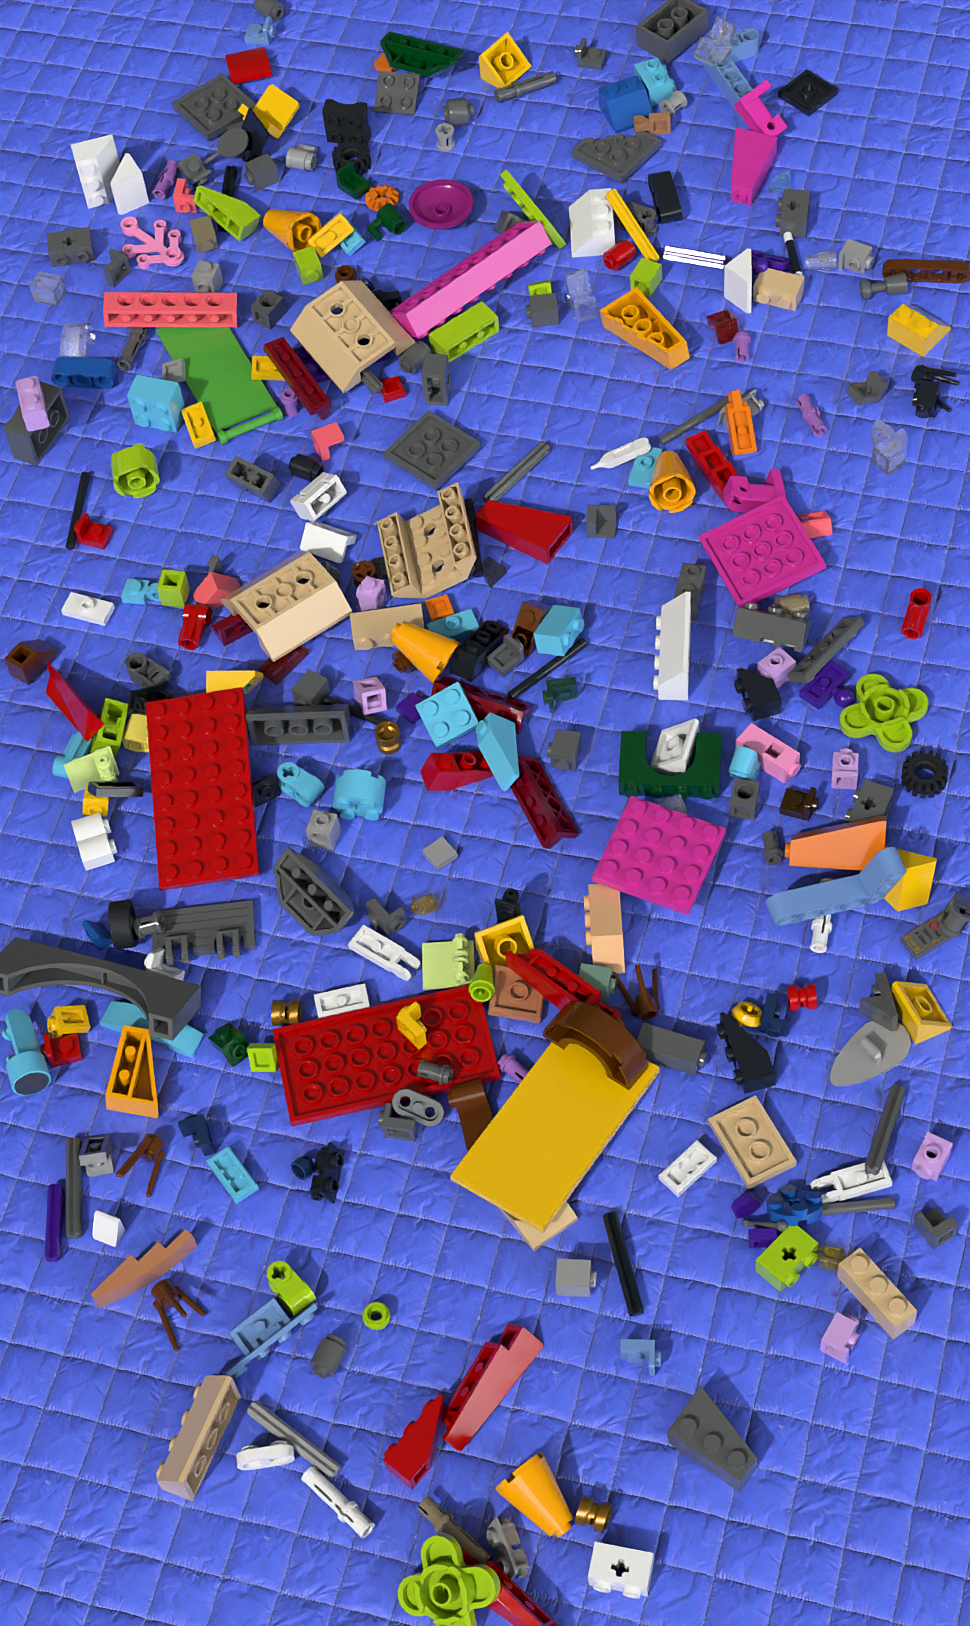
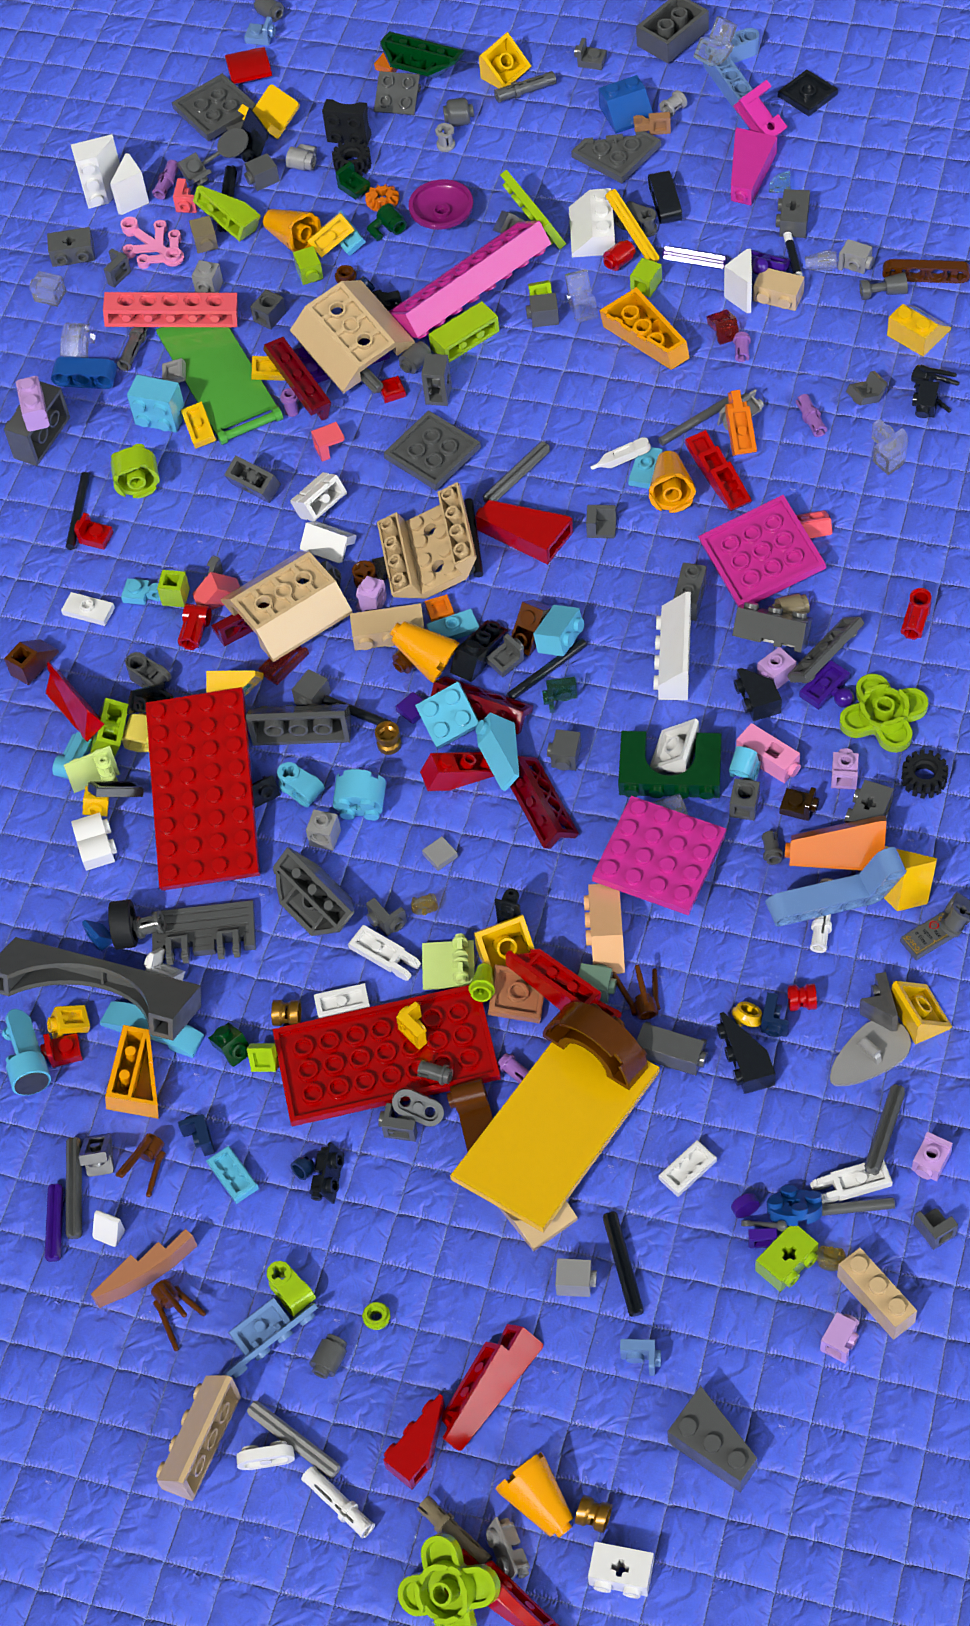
(305, 467): black brick -> none
(370, 695): lavender brick -> none
(493, 571): clear smoke tile -> none
(655, 80): medium azure brick -> none
(751, 494): dark pink piece -> none
(752, 1142): tan plate -> none

